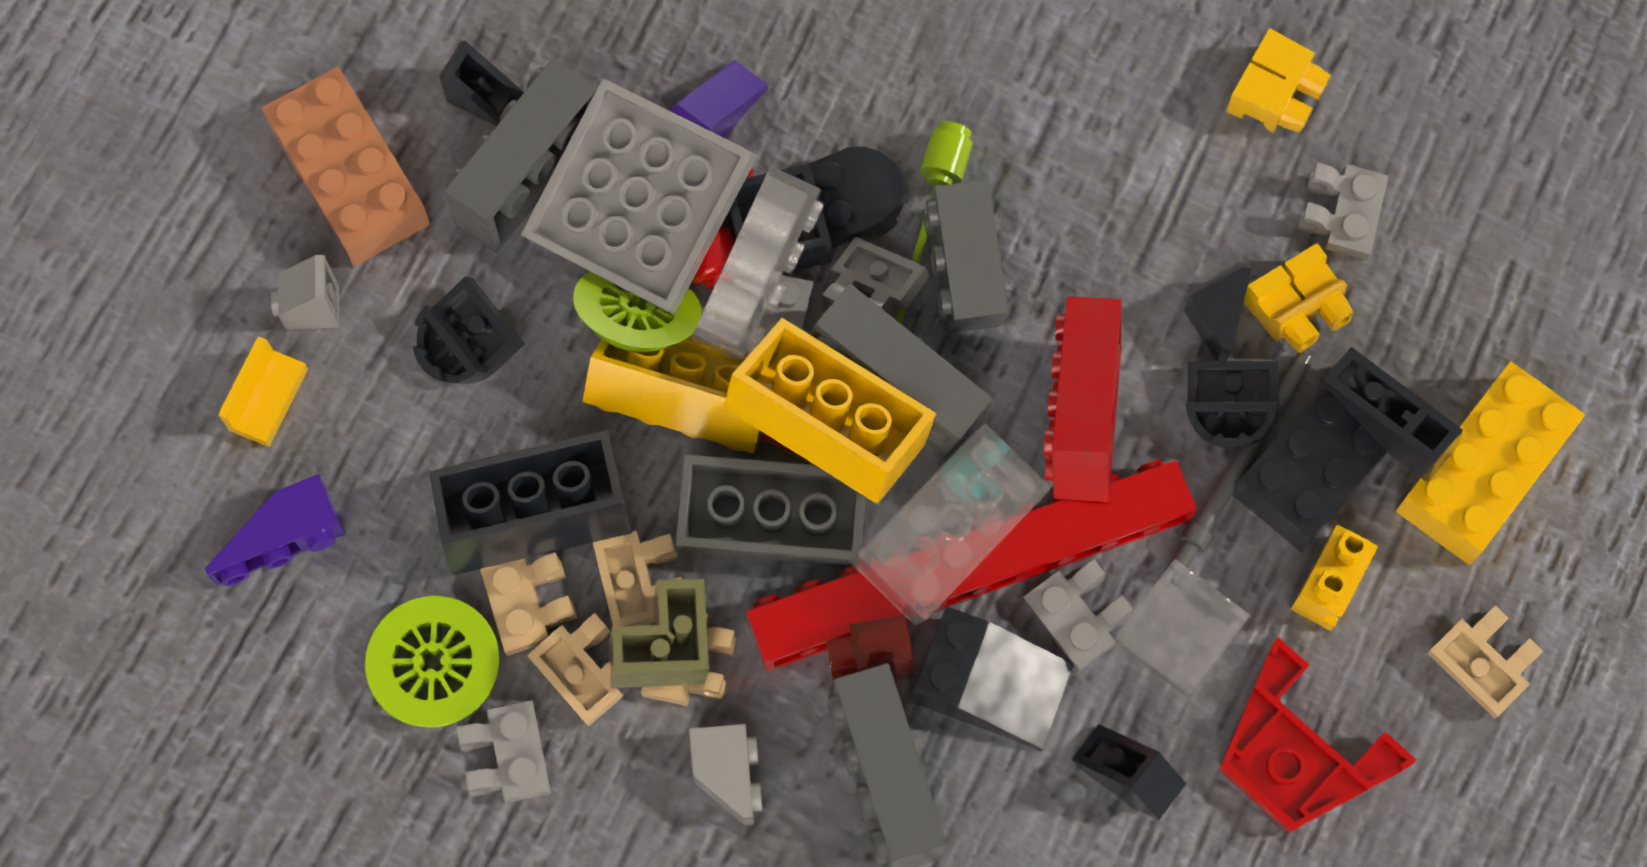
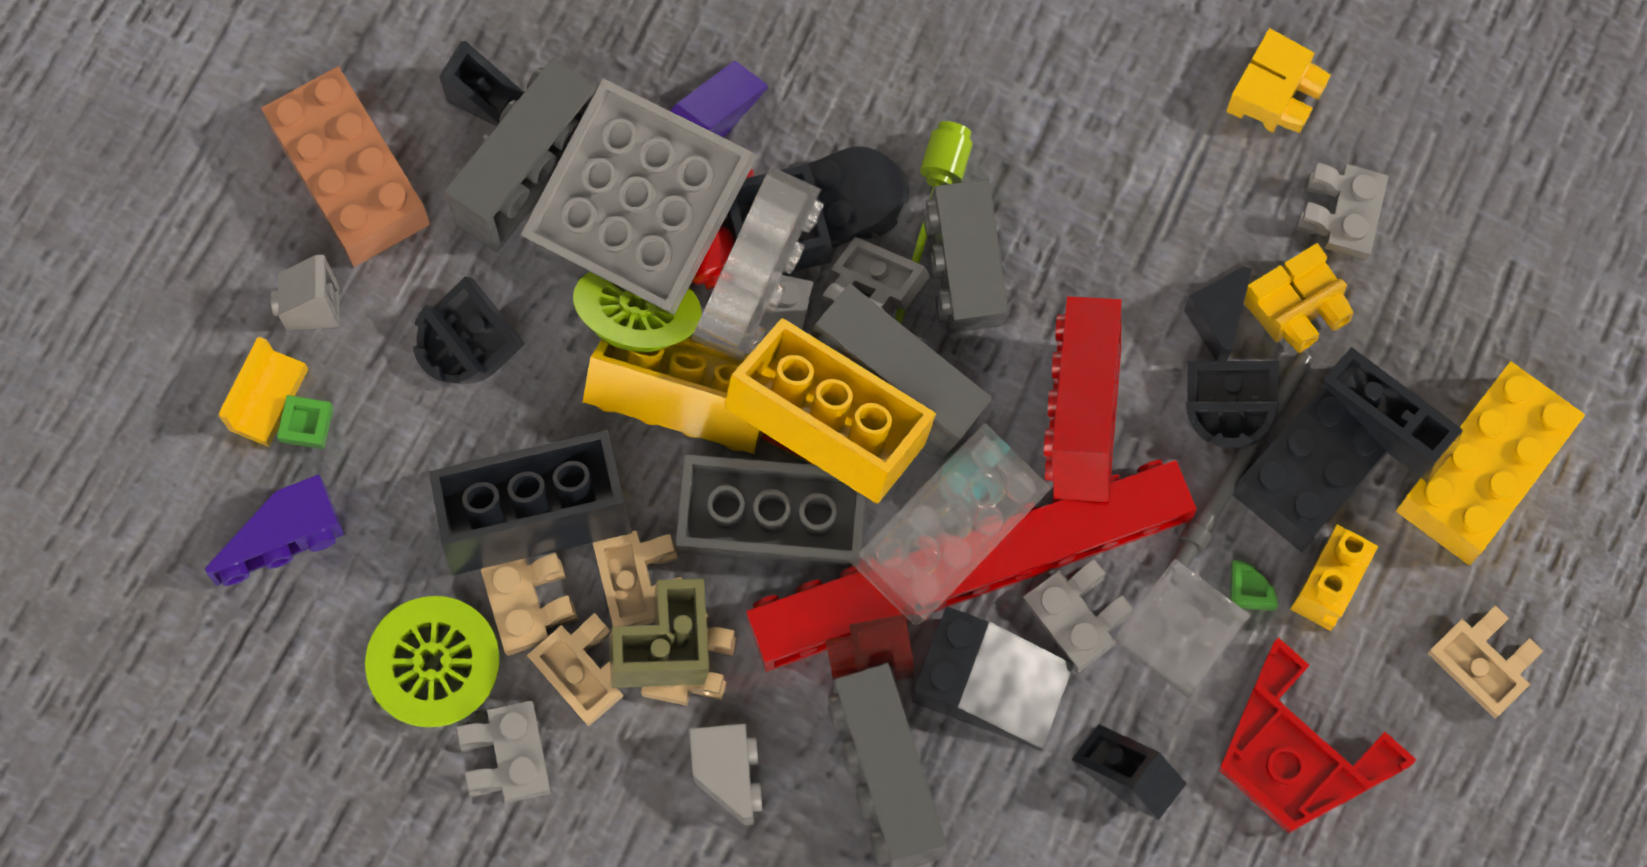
(305, 422): none -> bright green plate
(1250, 588): none -> bright green tile

